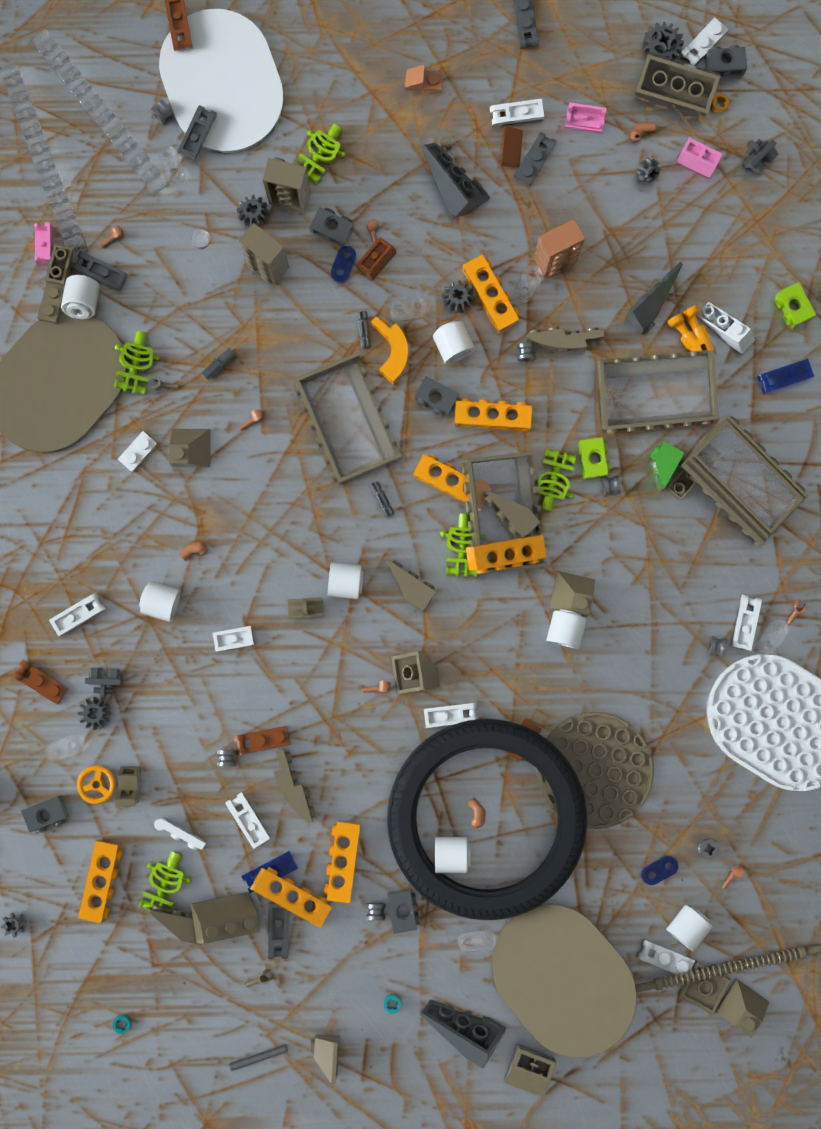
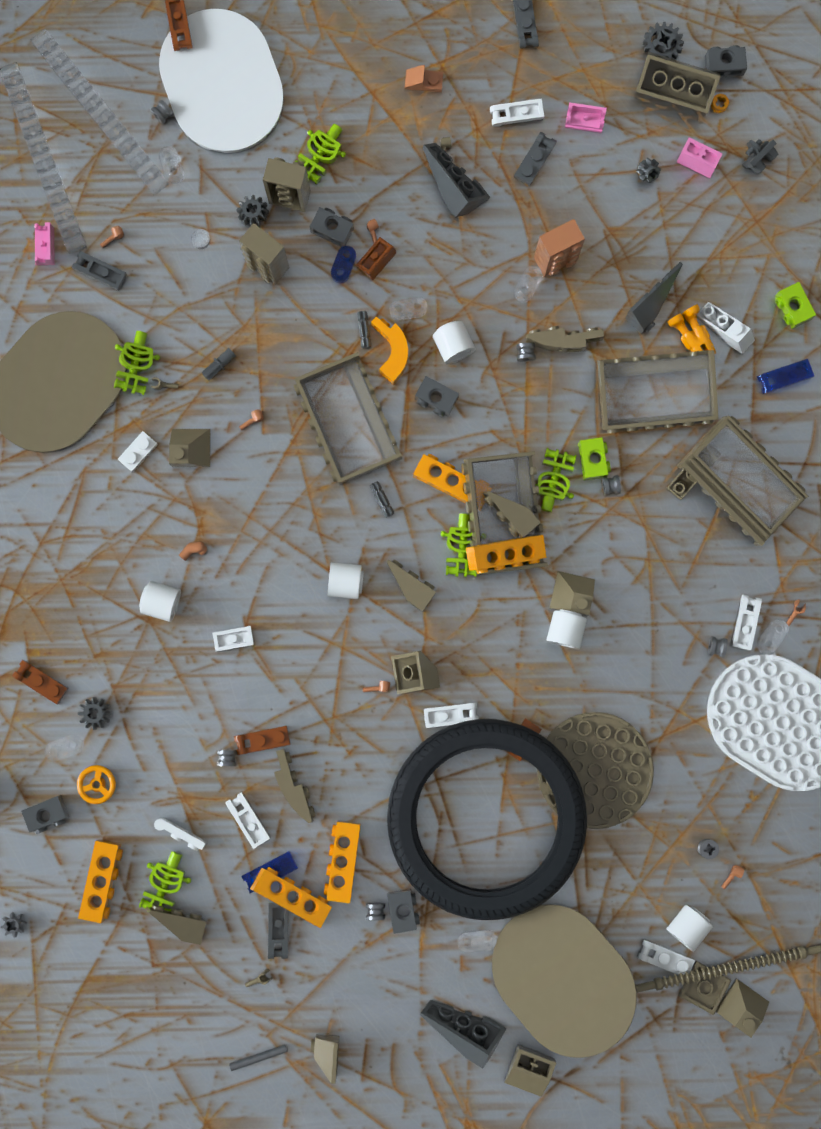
(56, 276): dark tan slope -> none
(76, 615): white plate -> none
(80, 297): white piece -> none
(95, 679): dark grey hips -> none
(120, 1030): teal bush -> none
(128, 786): dark tan brick -> none
(197, 132): dark grey plate -> none
(224, 918): dark tan slope -> none
(305, 608): dark tan hips -> none
(392, 1010): teal bush -> none
(452, 855): white piece -> none
(462, 291): dark grey gear -> none
(479, 813): nougat arm -> none
(483, 266): light orange brick -> none
(483, 421): light orange brick -> none
(511, 147): dark orange slope -> none
(640, 128): nougat arm -> none
(659, 869): clear blue plate -> none
(663, 463): bright green slope -> none
(705, 40): white plate -> none

